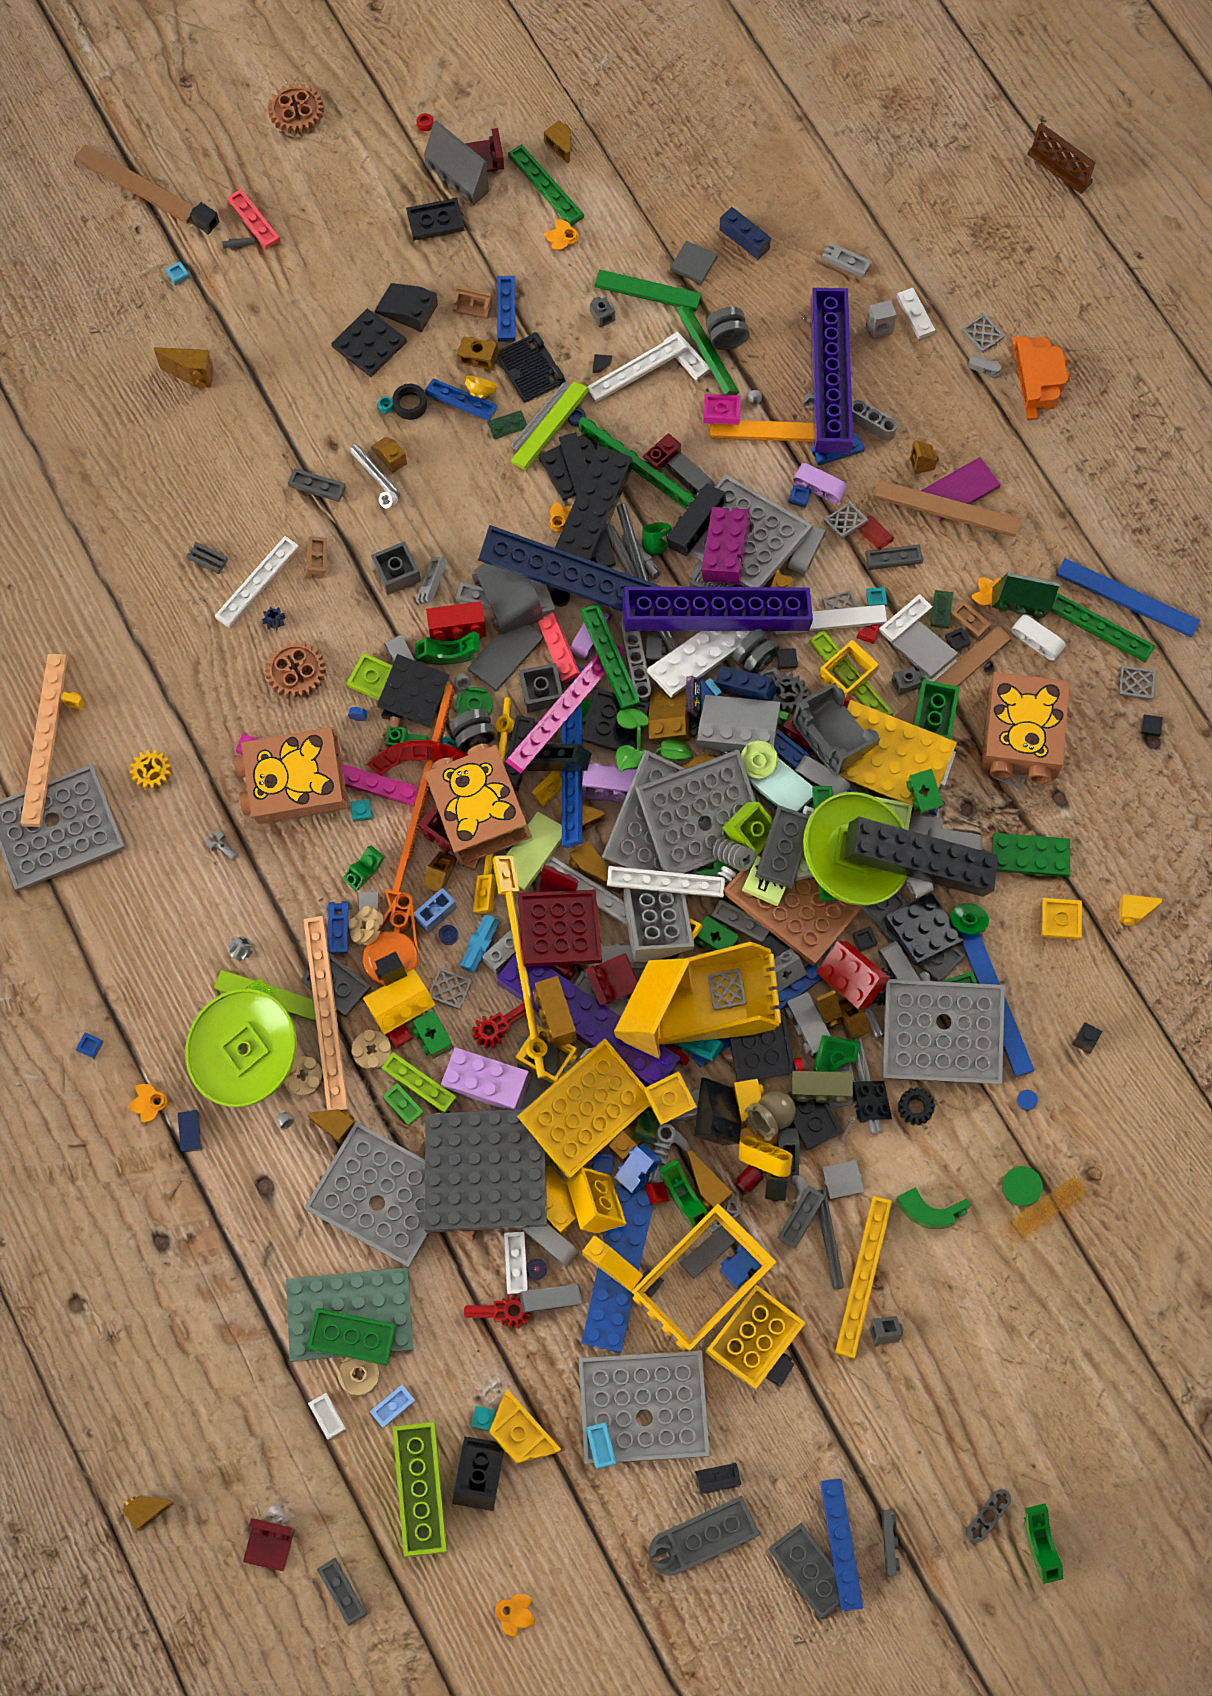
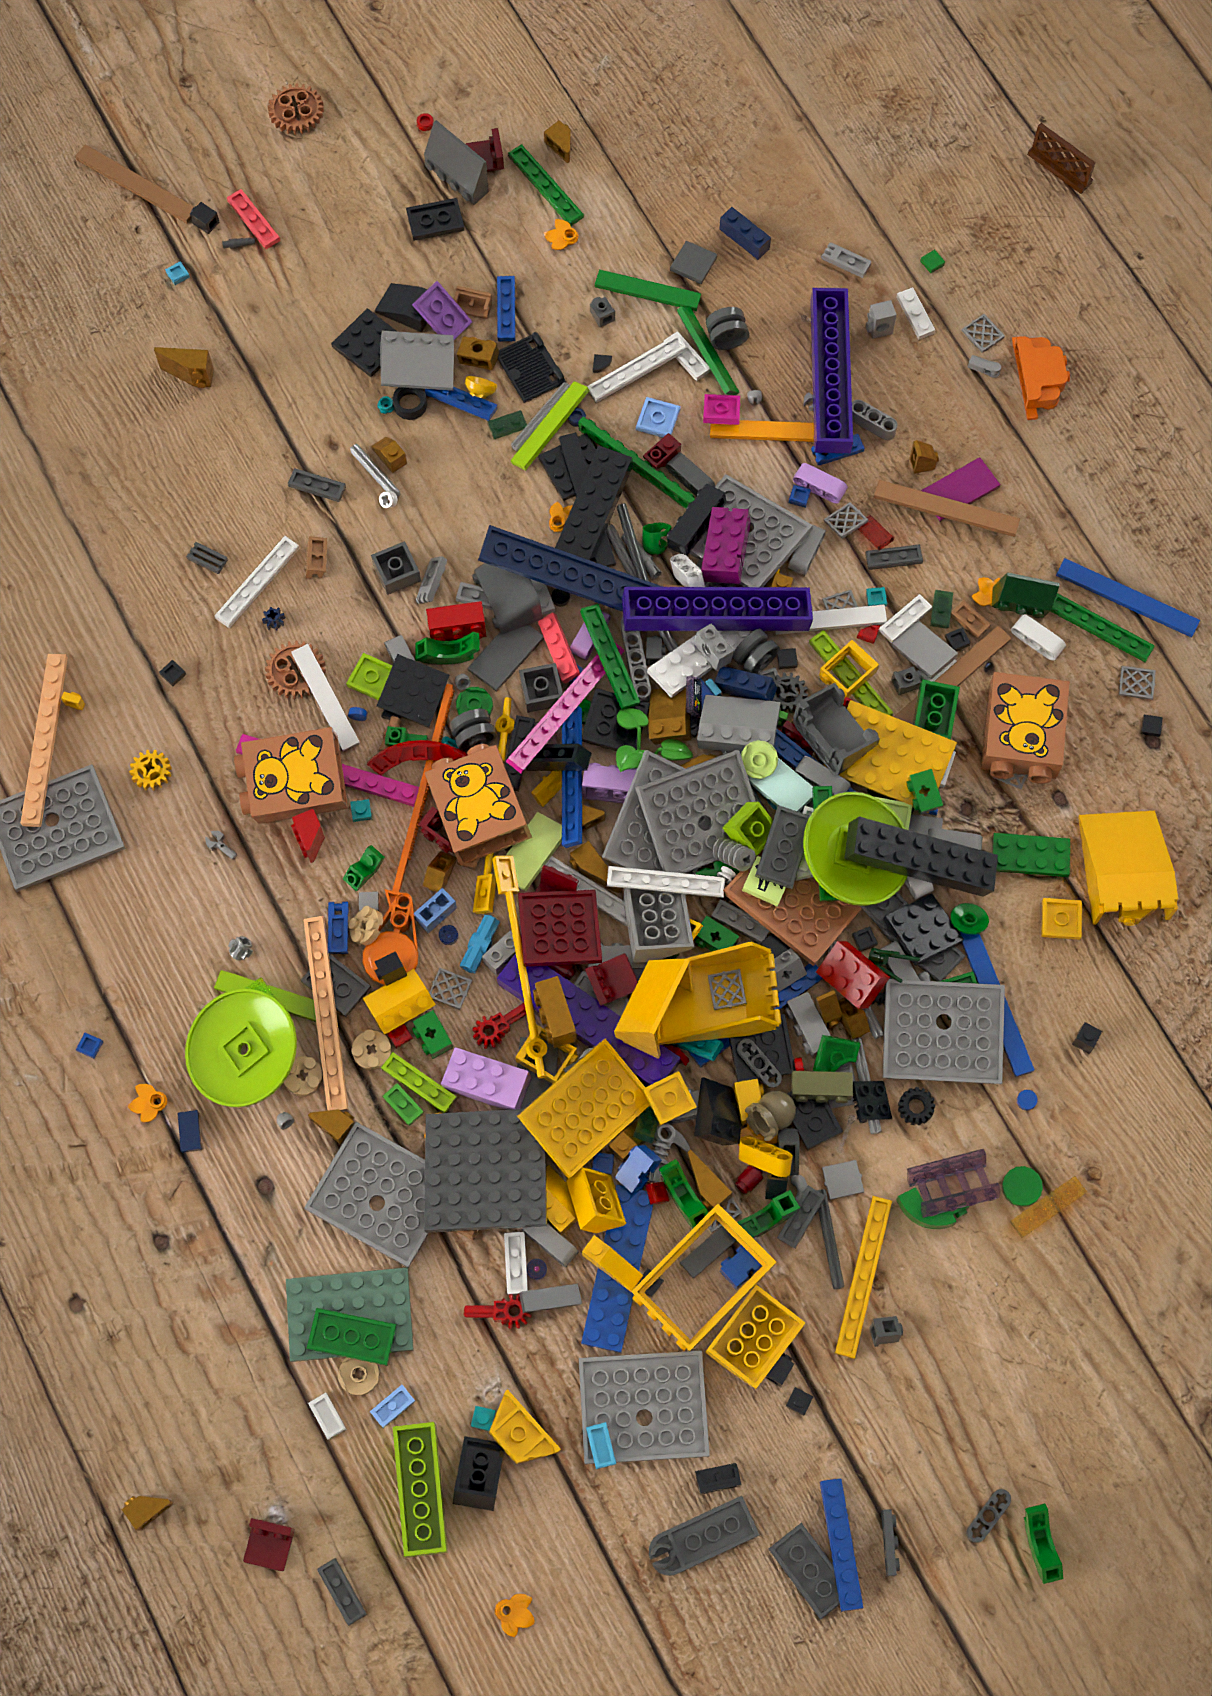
(172, 673): none -> black plate
(308, 833): none -> red slope
(325, 696): none -> white tile
(417, 360): none -> light grey slope
(442, 311): none -> medium lavender tile
(657, 417): none -> light blue tile
(686, 571): none -> white beam
(713, 647): none -> light grey brick
(744, 1055): none -> dark grey beam
(771, 1216): none -> green arch
(799, 1401): none -> black plate
(881, 957): none -> dark green plant
(932, 261): none -> green tile
(948, 1167): none -> fence
(1127, 863): none -> yellow windscreen

